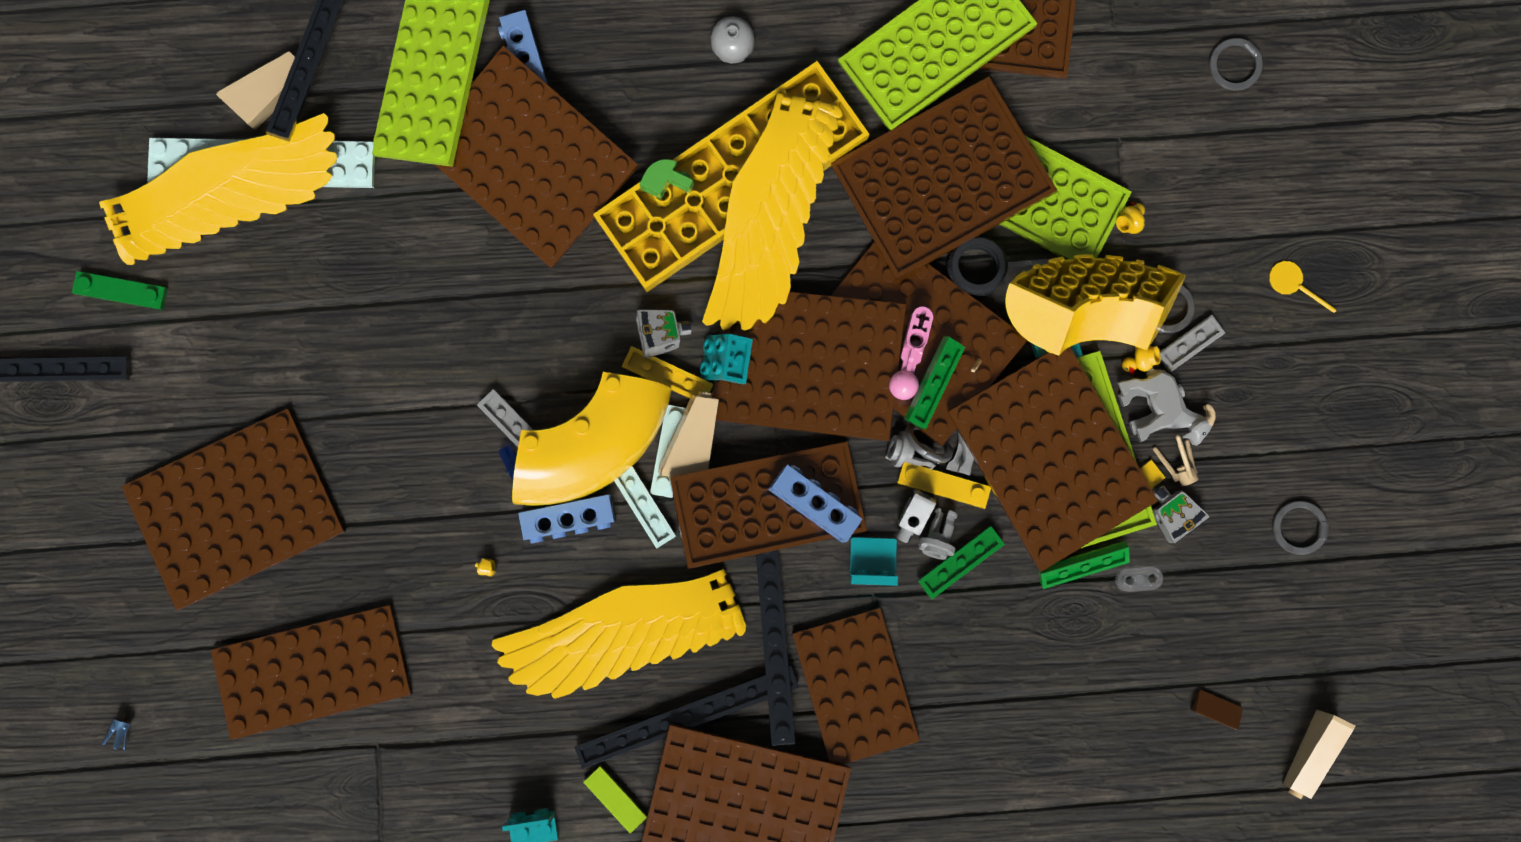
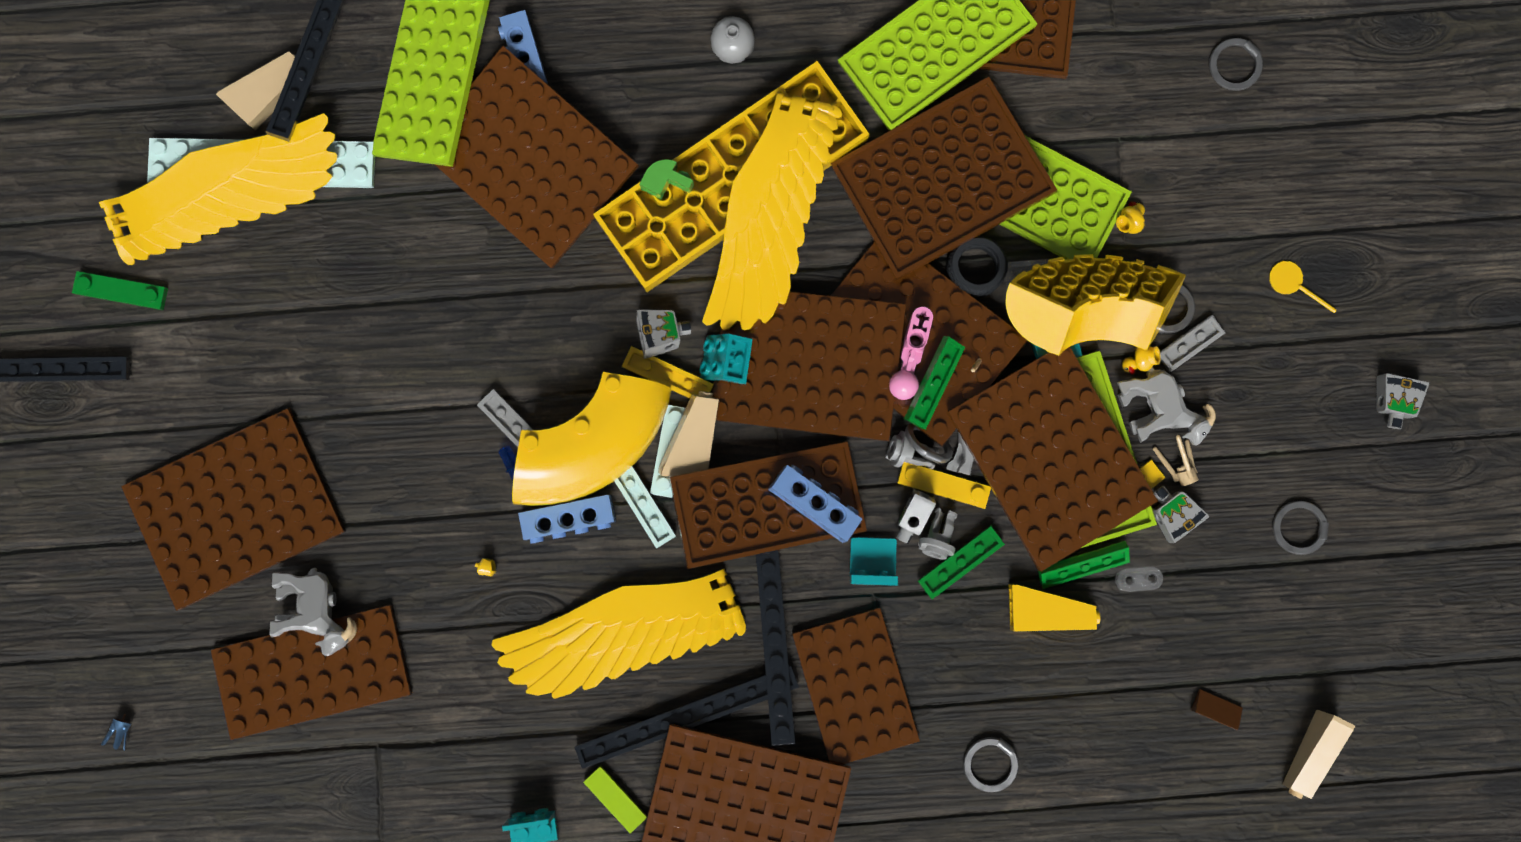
(313, 610): none -> light grey animal
(1005, 747): none -> flat silver piece
(1046, 612): none -> yellow slope
(1399, 398): none -> light grey torso

